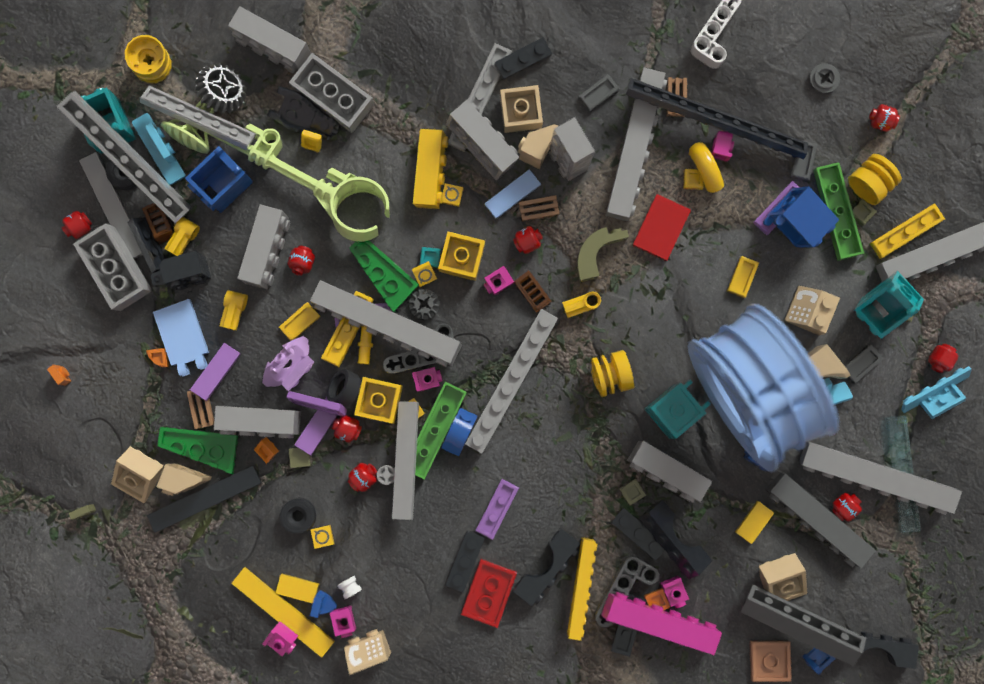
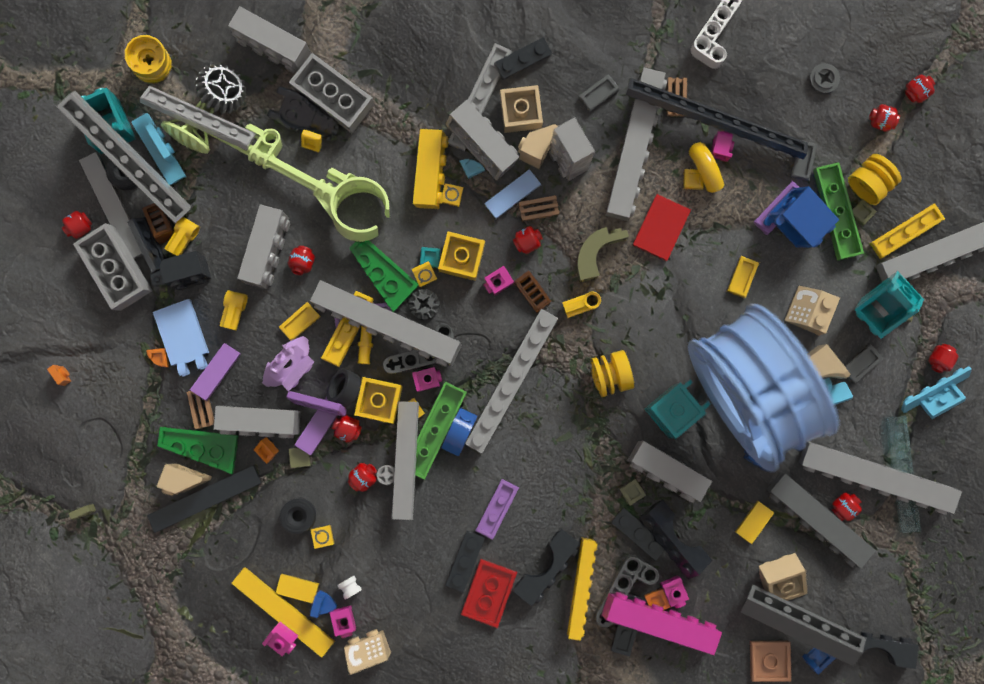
(136, 474): tan slope -> none
(222, 176): blue container -> none
(471, 167): none -> medium azure tile
(920, 88): none -> red head

